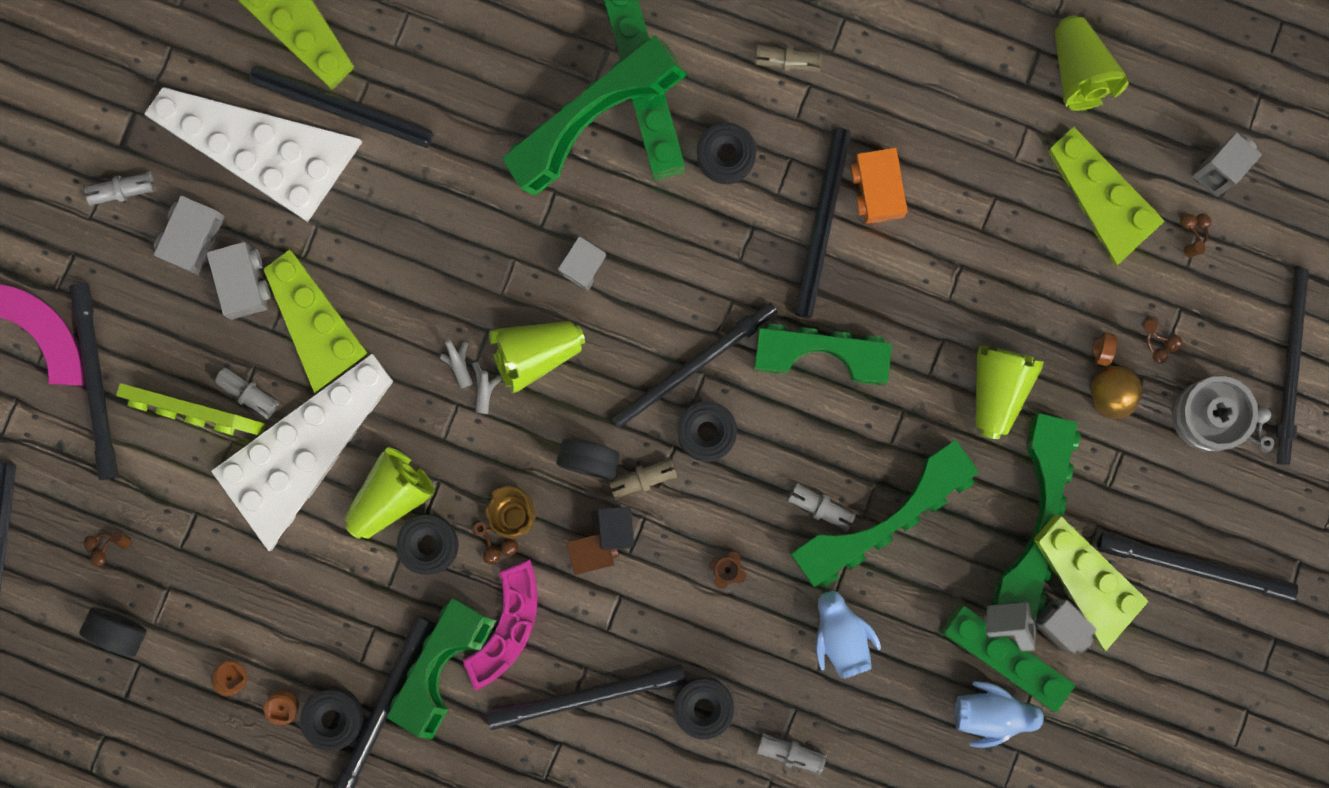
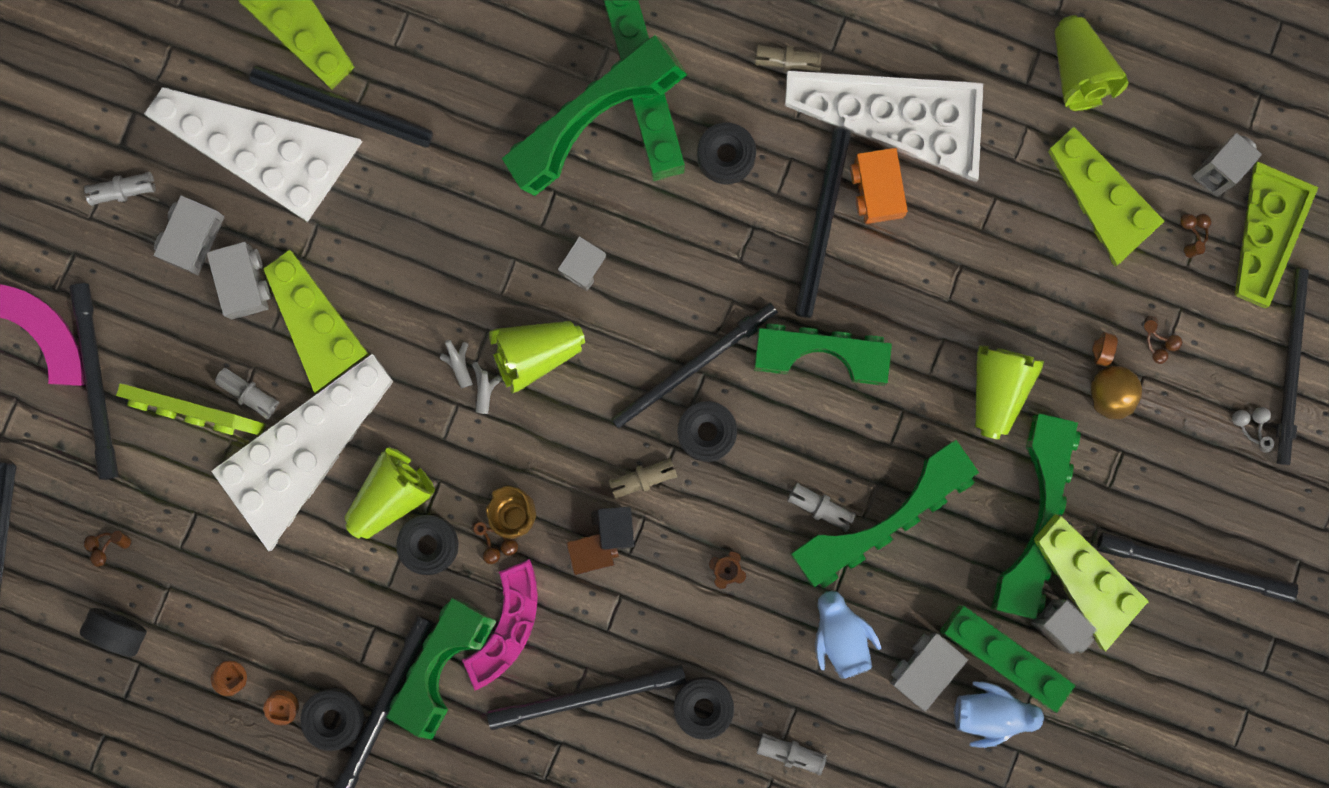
(588, 458): black tyre -> none
(917, 116): none -> white wing
(927, 670): none -> light grey brick
(1012, 620): light grey panel -> none
(1234, 410): light grey wheel -> none
(1271, 228): none -> lime wing

